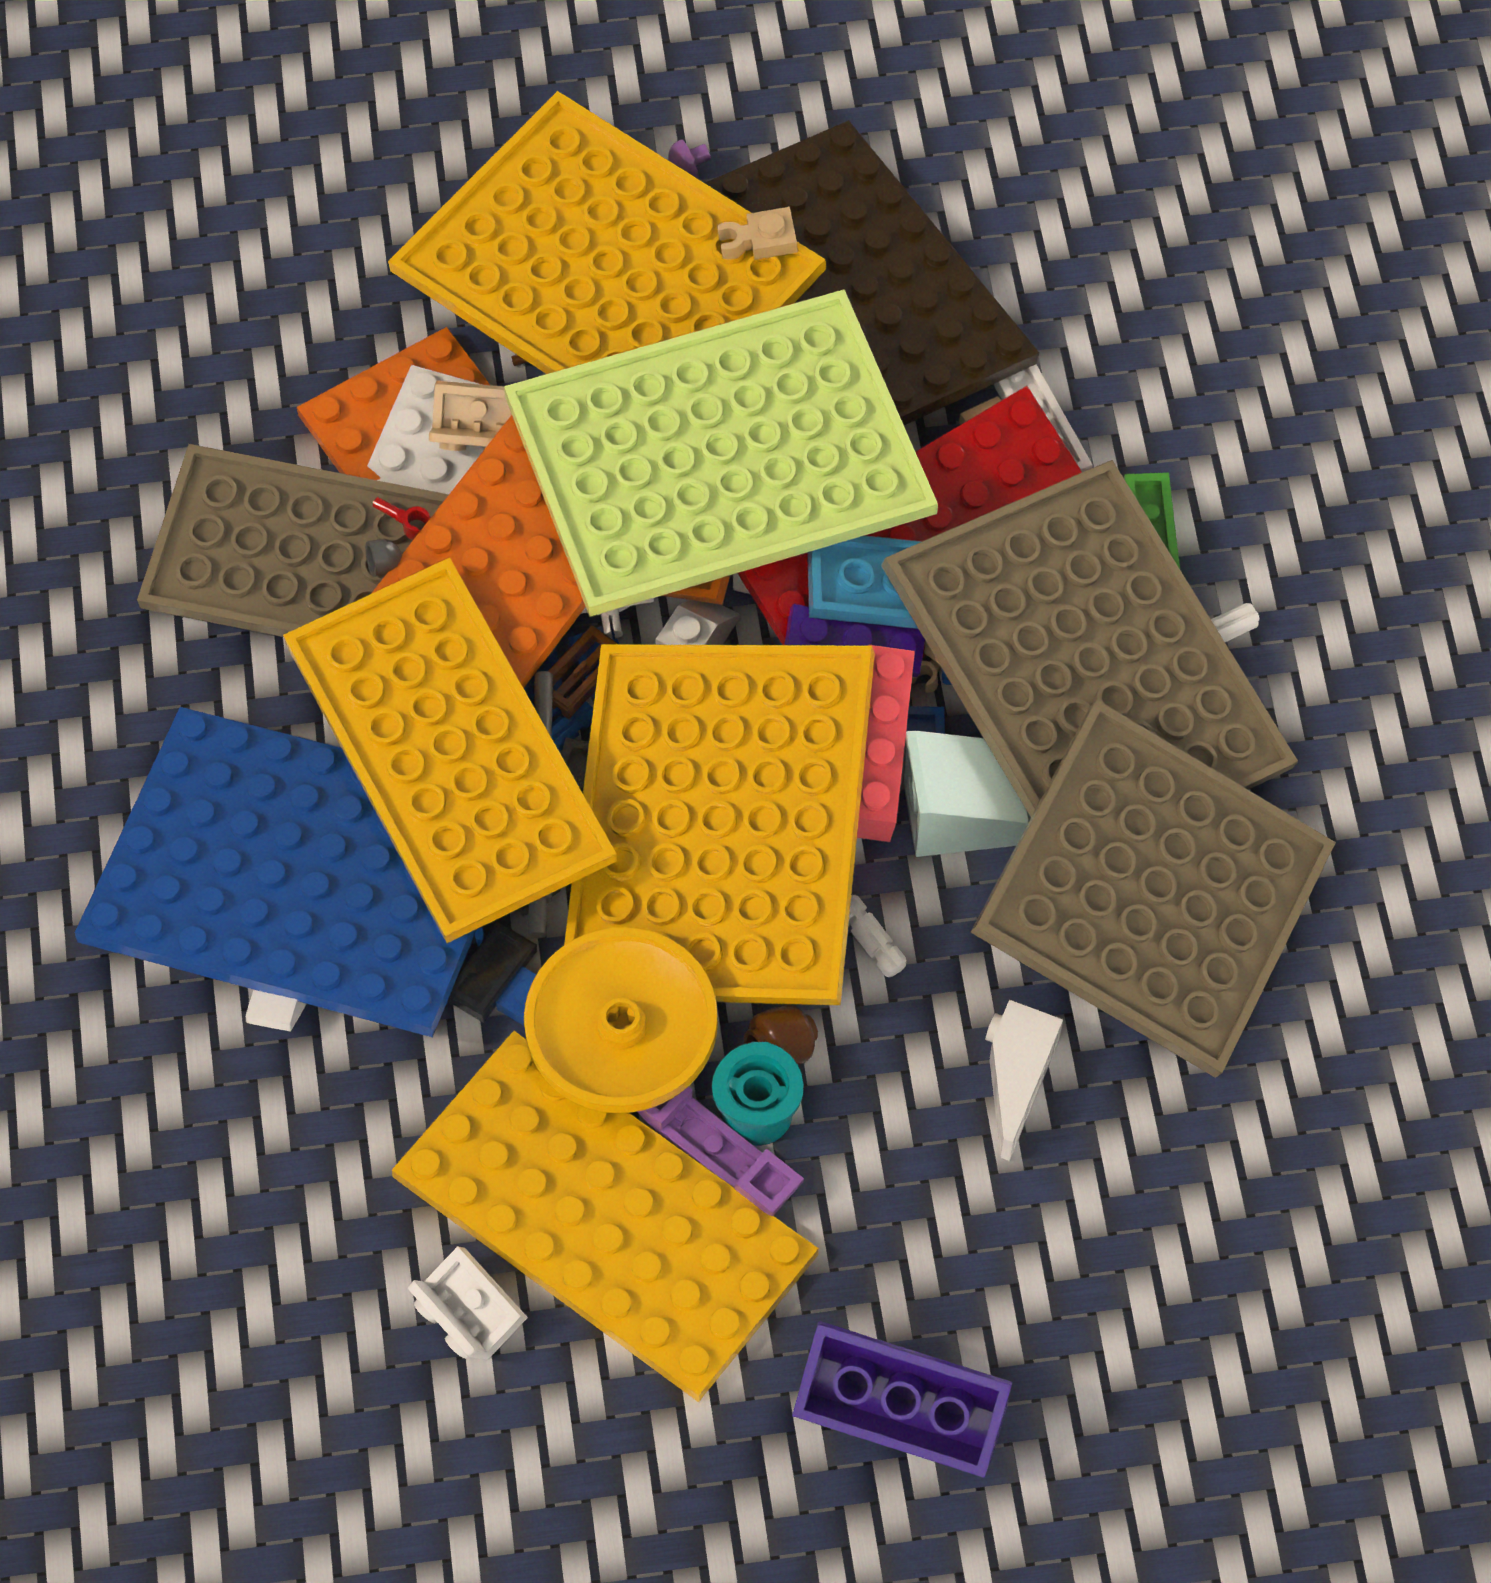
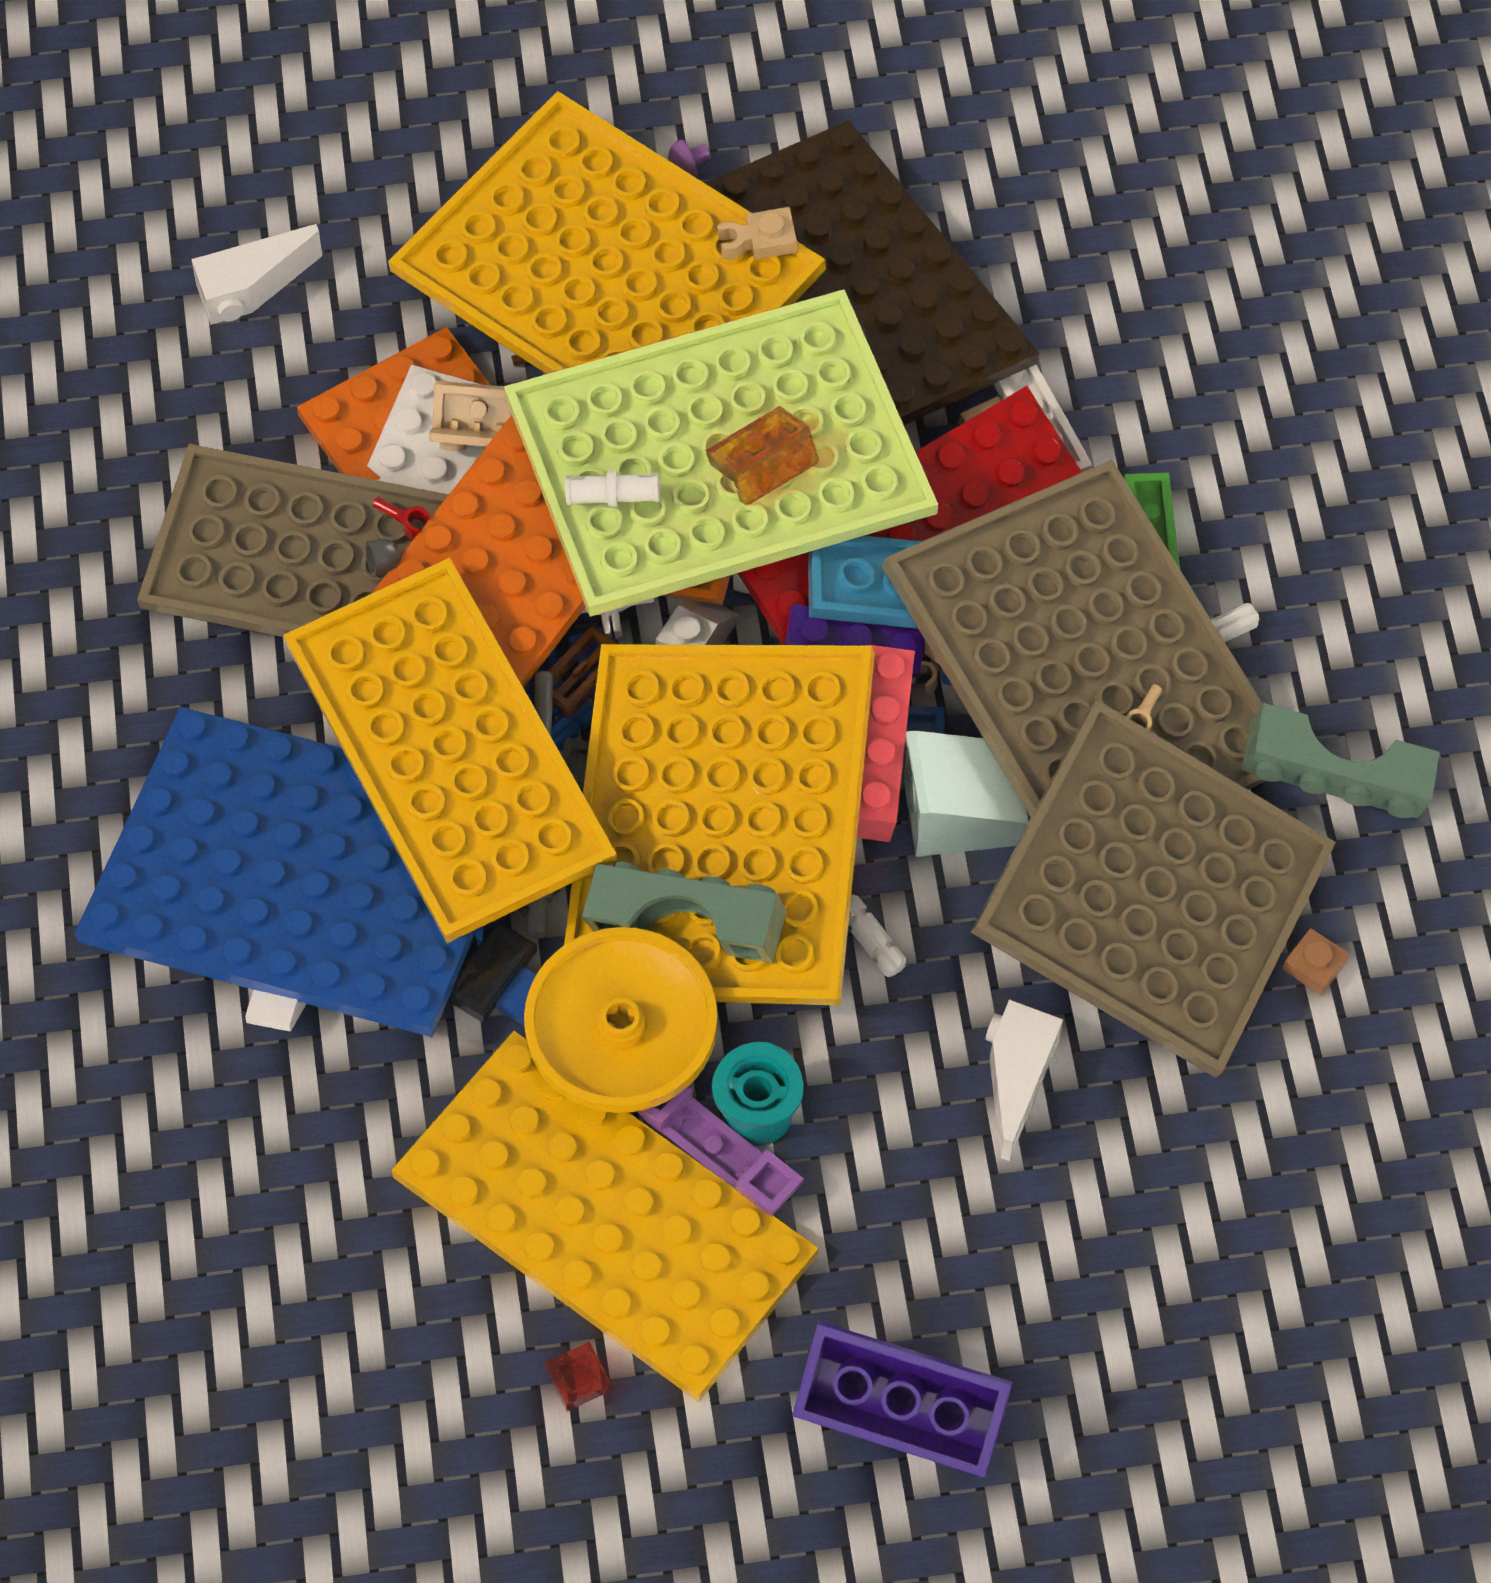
(248, 275): none -> white slope
(467, 1306): white bracket -> none
(578, 1376): none -> clear red plate
(612, 489): none -> white pin
(744, 918): none -> sand green arch
(764, 454): none -> clear orange bracket
(786, 1028): reddish brown head -> none
(1143, 712): none -> tan hand
(1286, 750): none -> sand green arch
(1315, 961): none -> medium nougat plate

